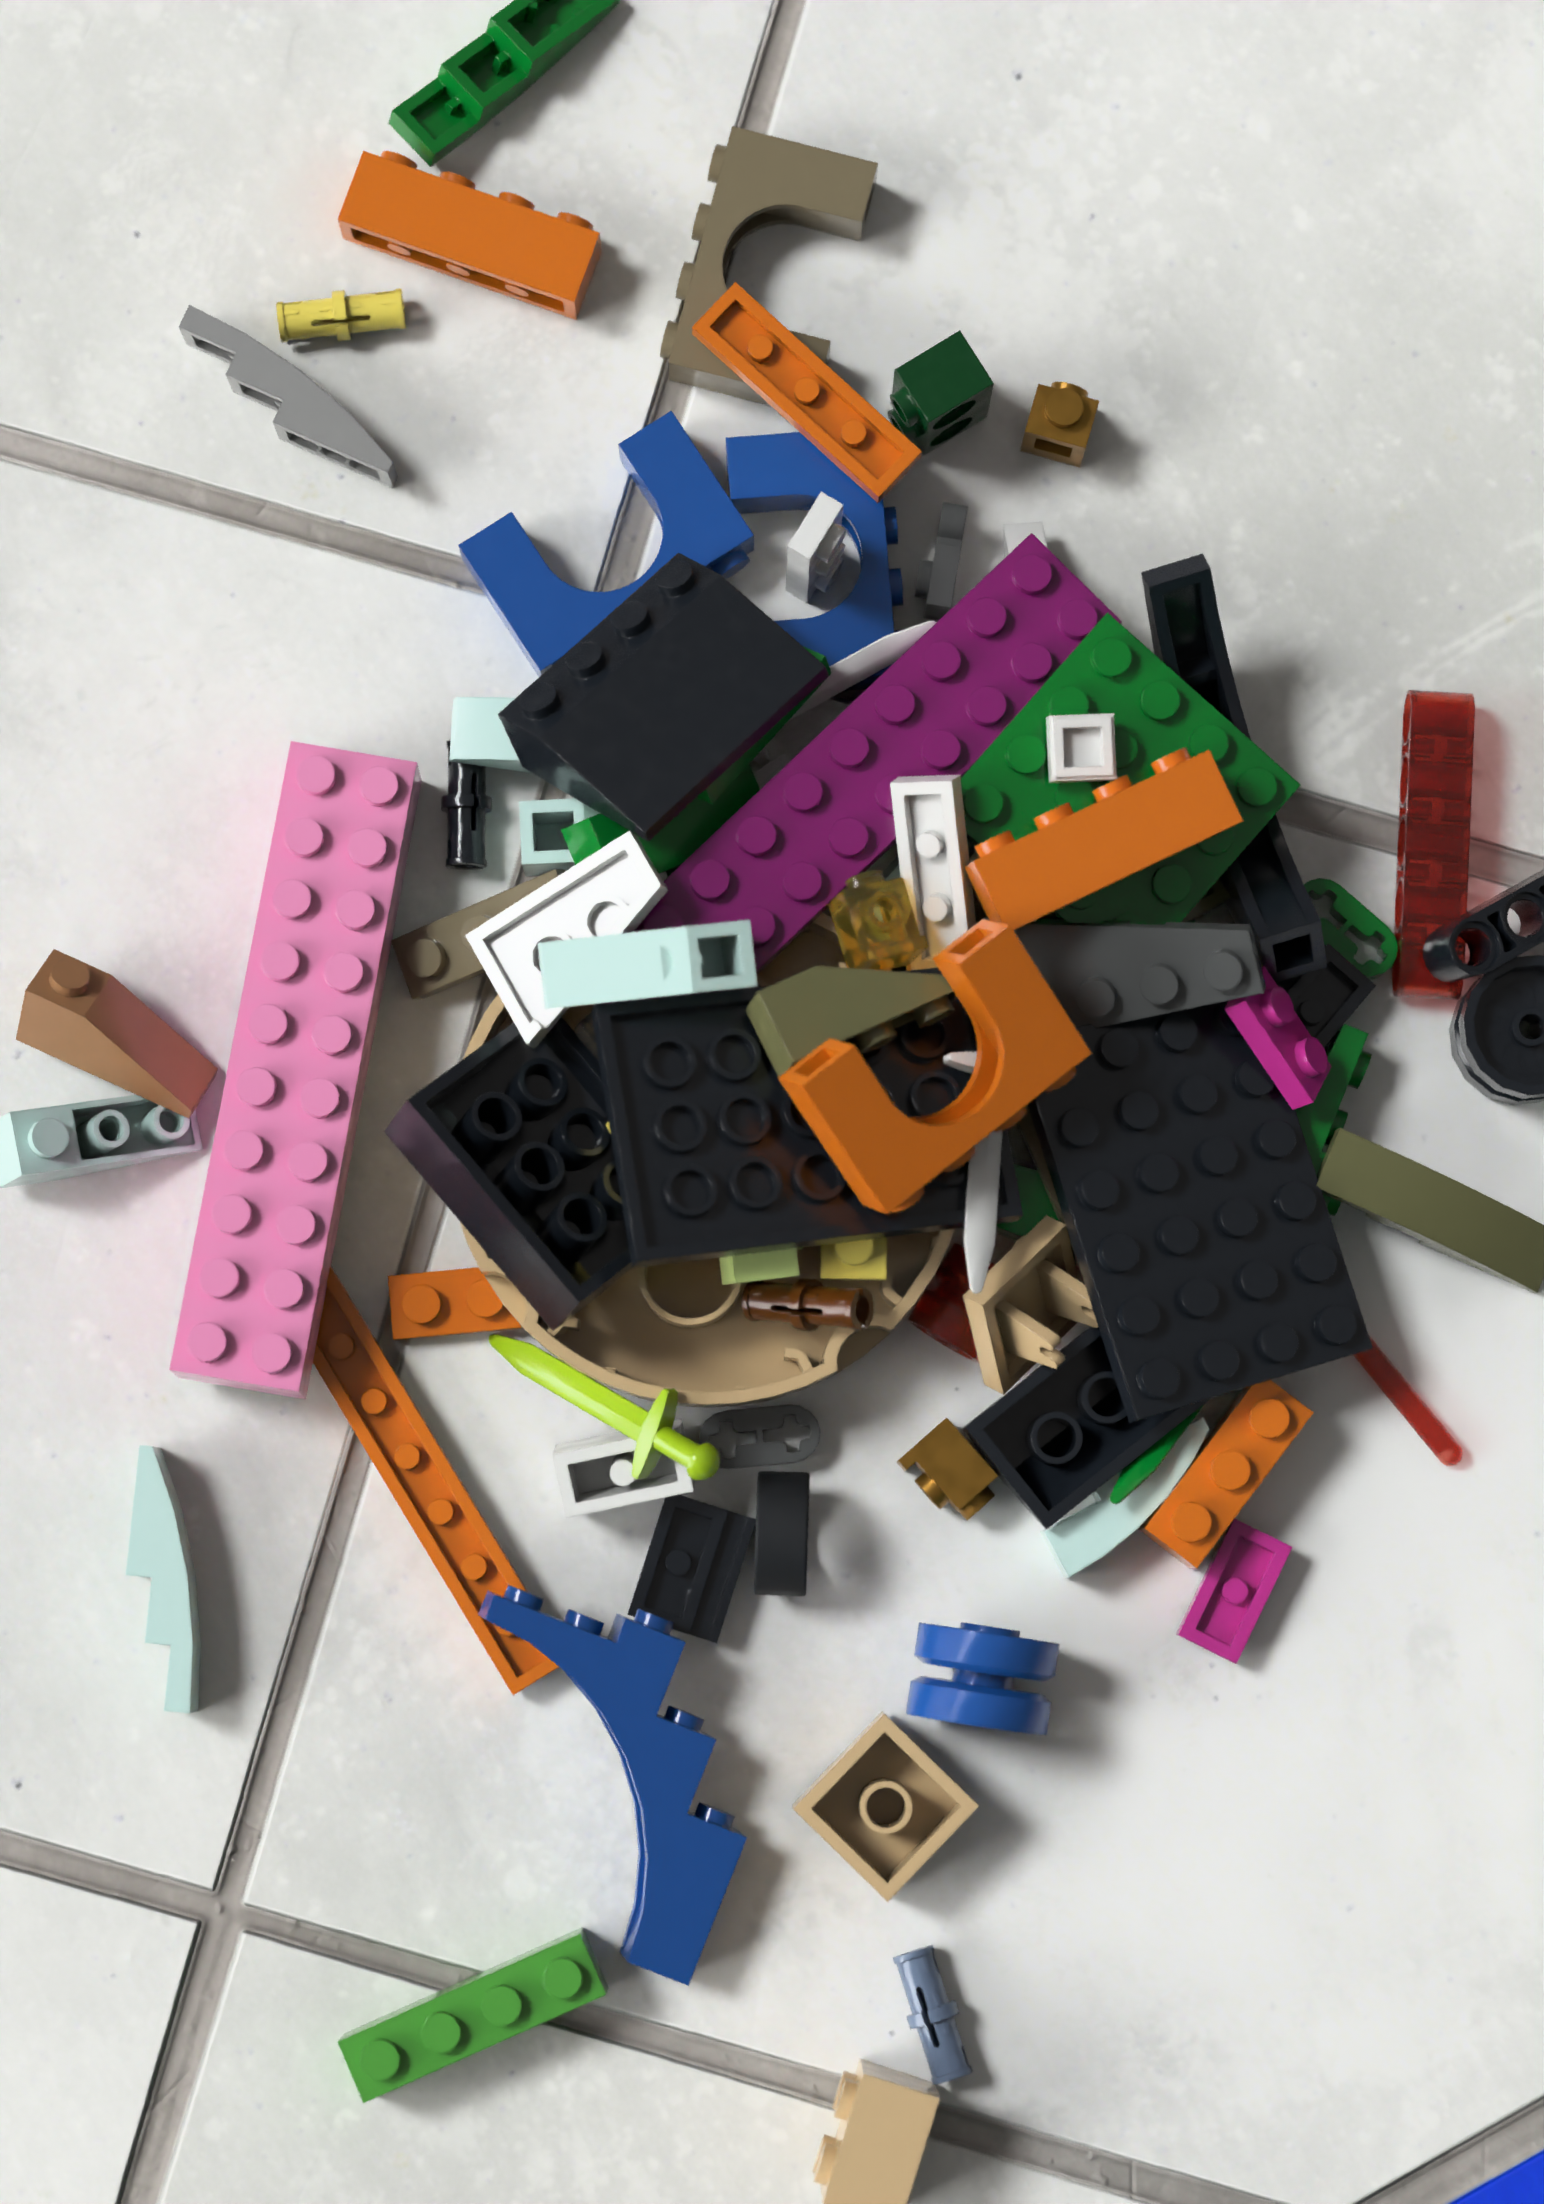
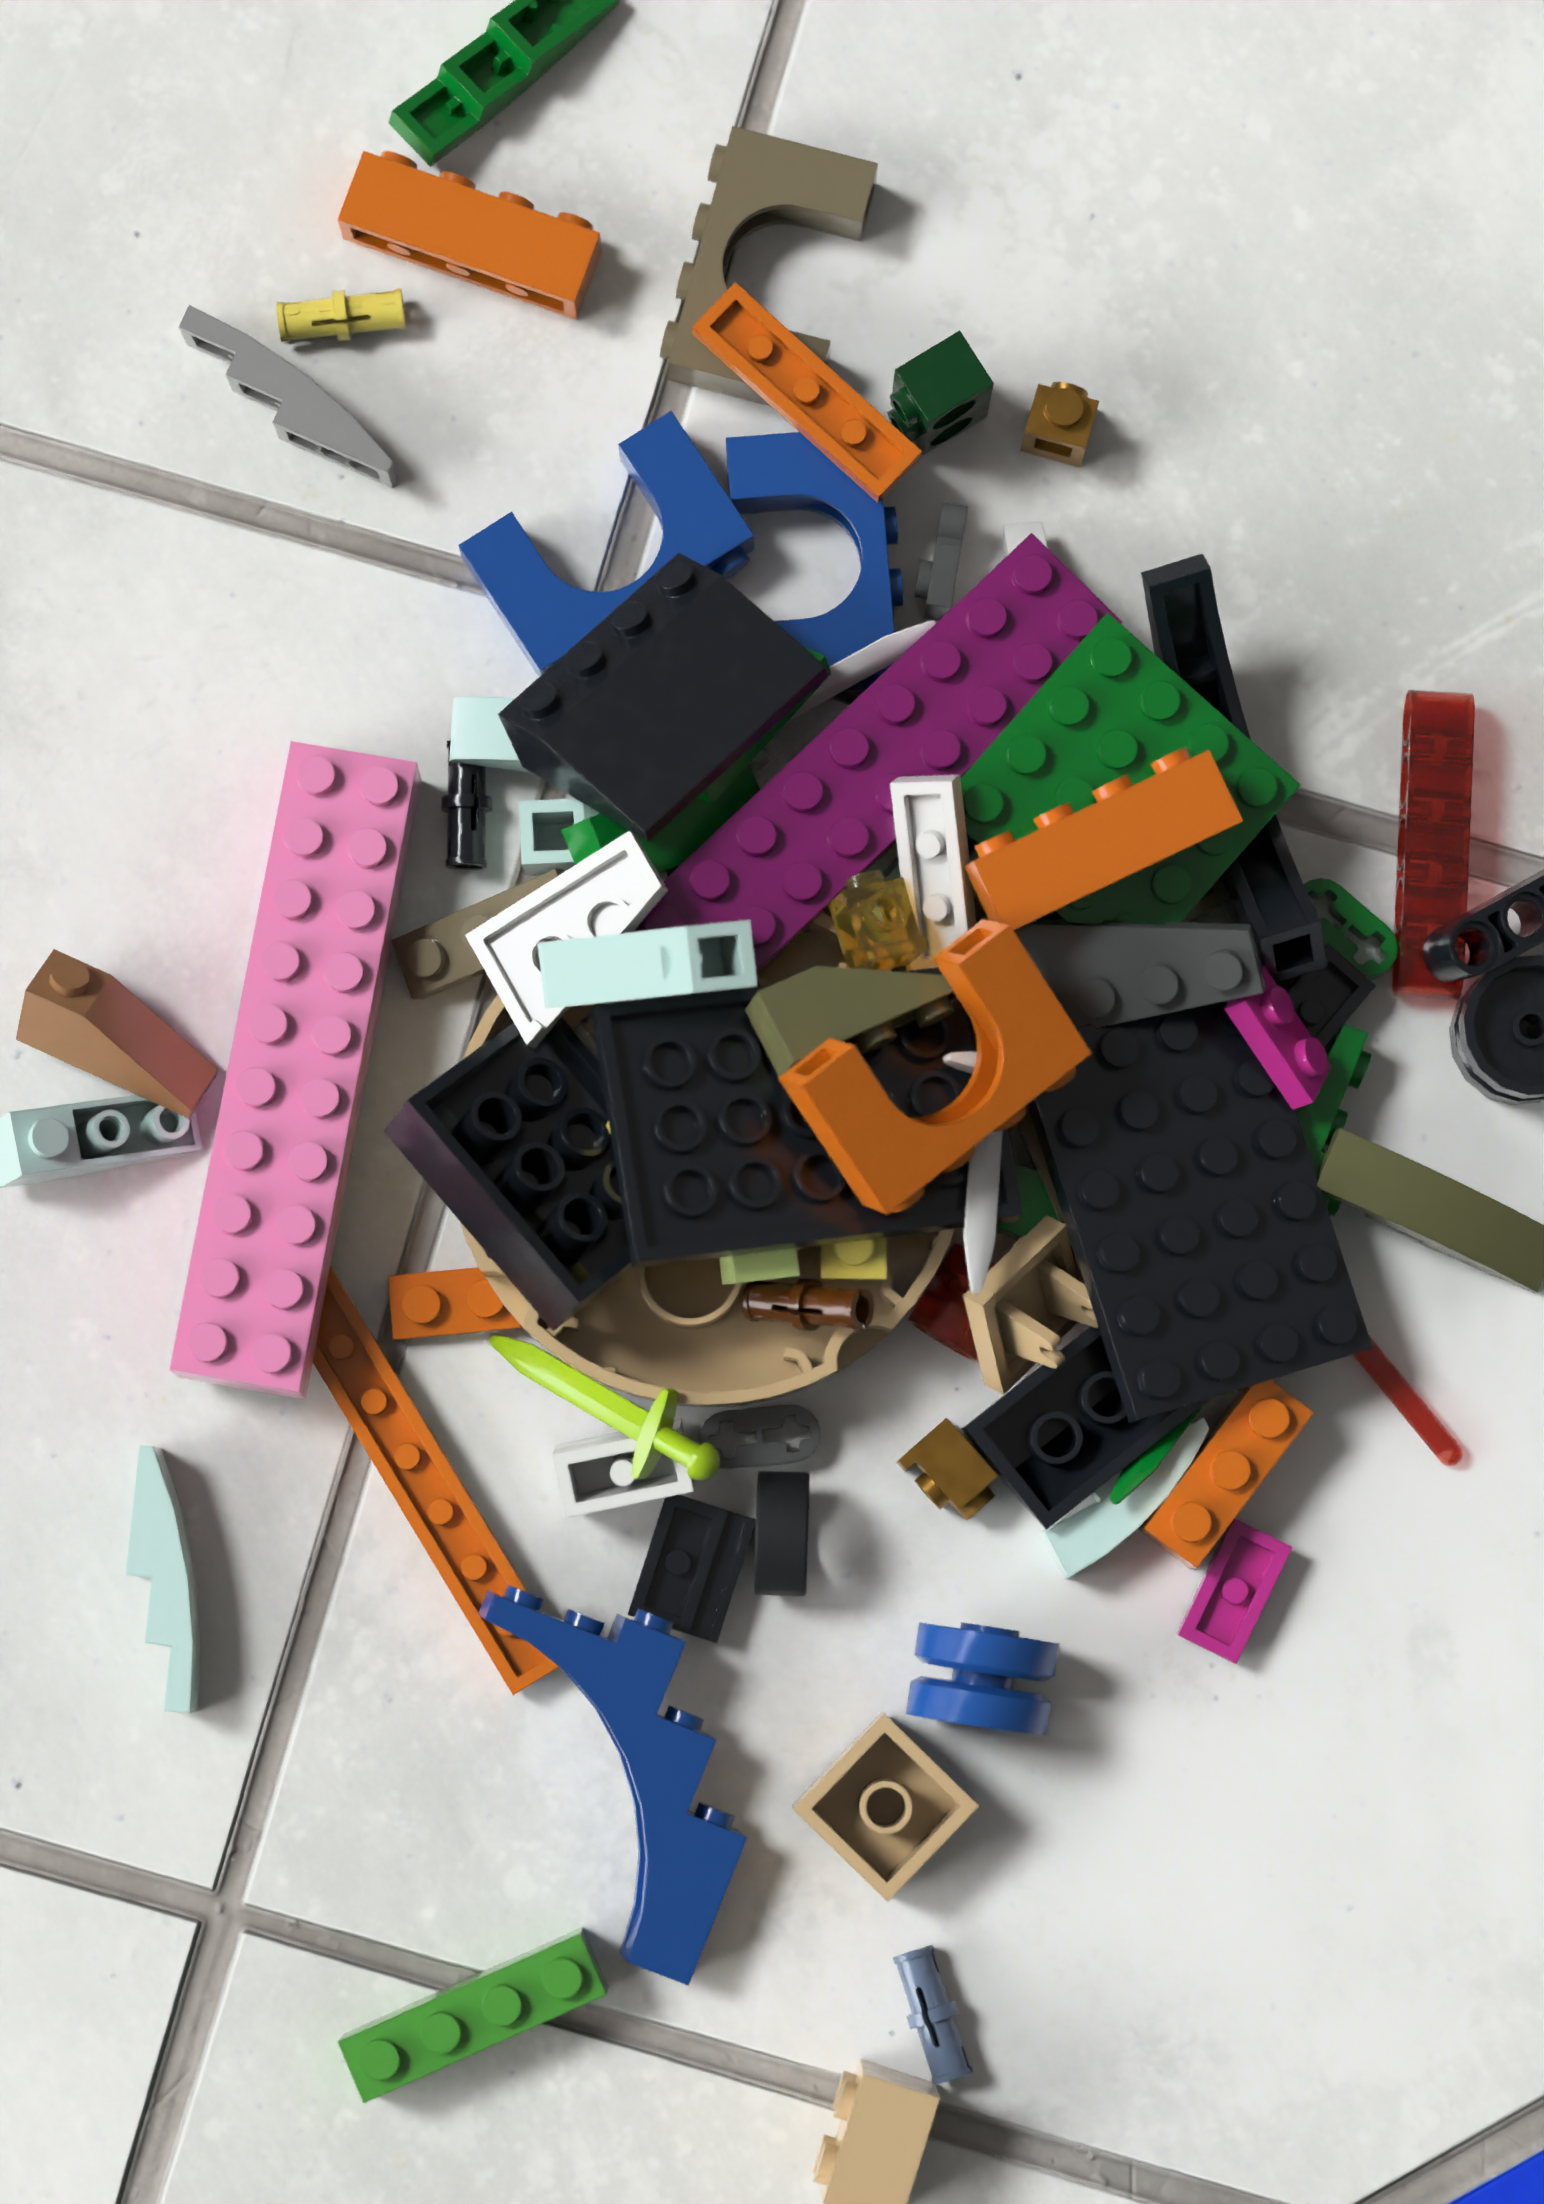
(816, 549): white plate -> none
(1081, 748): white tile -> none

